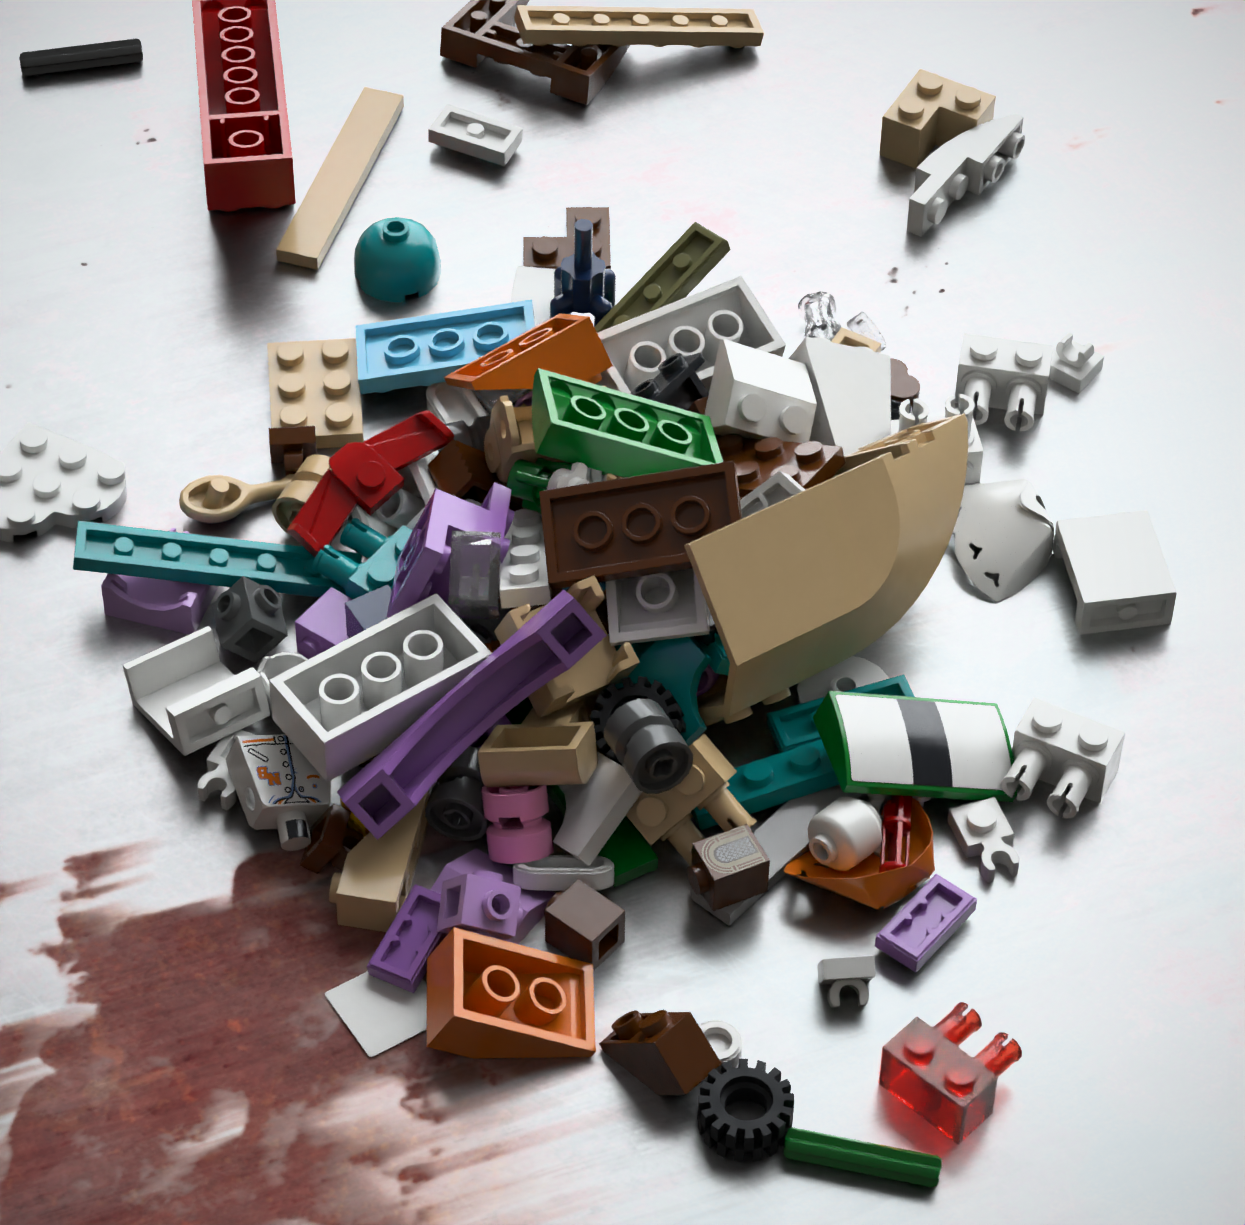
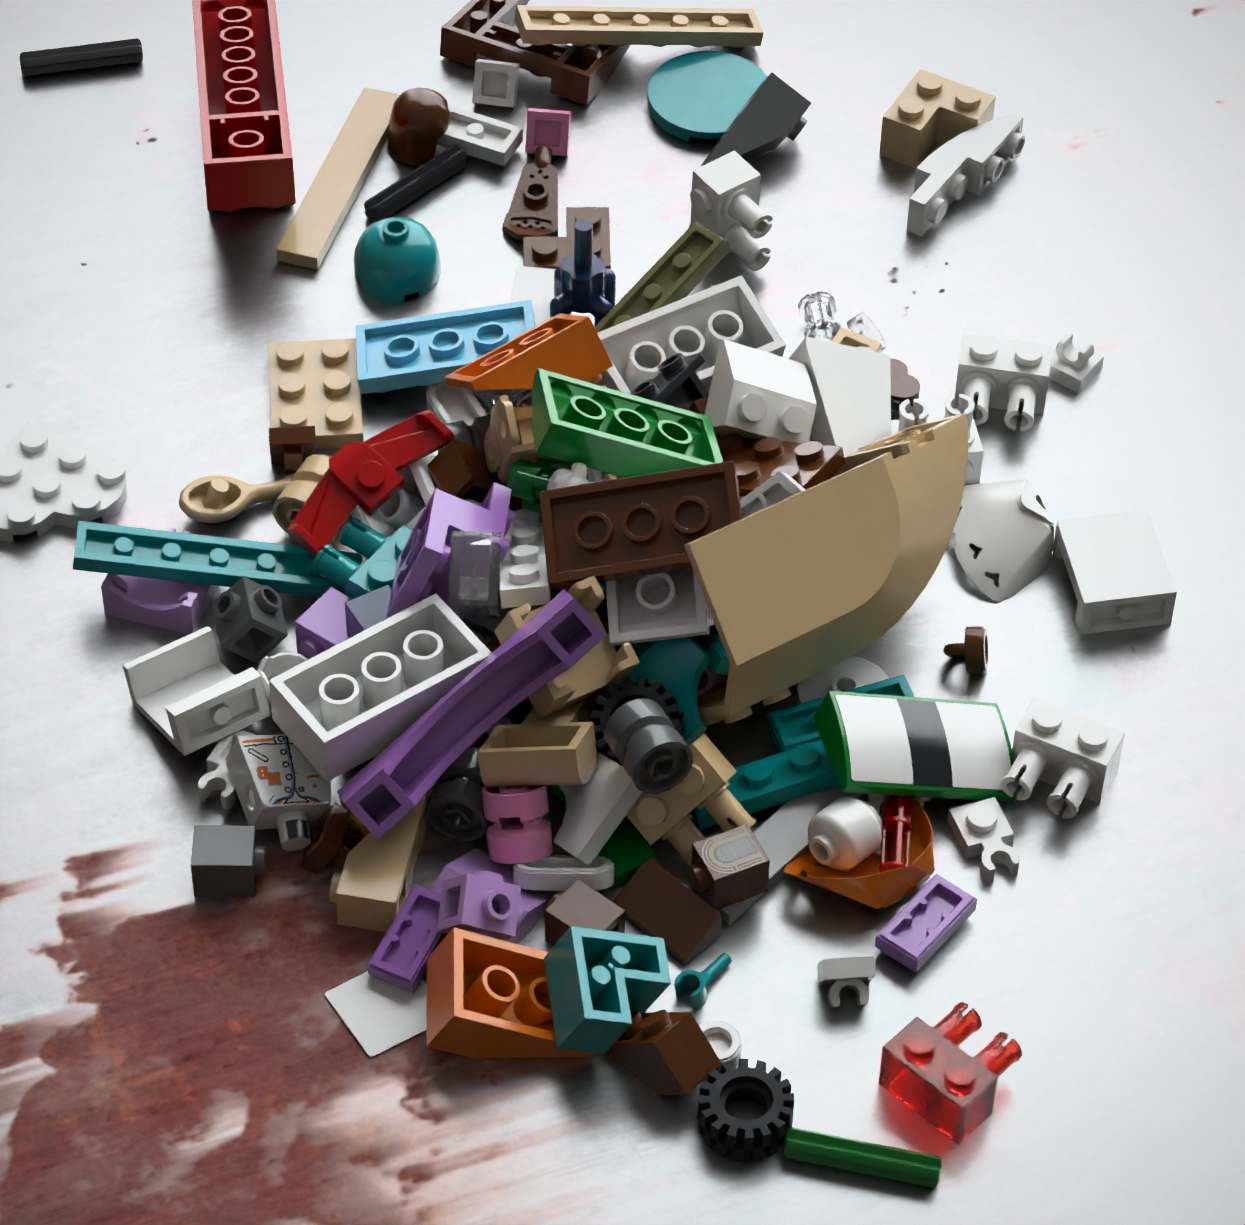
(226, 861): none -> dark grey brick
(415, 183): none -> black axle
(416, 125): none -> reddish brown hair
(495, 83): none -> white tile
(535, 214): none -> piece
(548, 129): none -> bright pink tile
(598, 981): none -> teal brick
(670, 911): none -> reddish brown slope
(700, 980): none -> teal hand
(701, 93): none -> tile
(727, 203): none -> white brick
(764, 121): none -> dark grey slope
(974, 650): none -> reddish brown tile

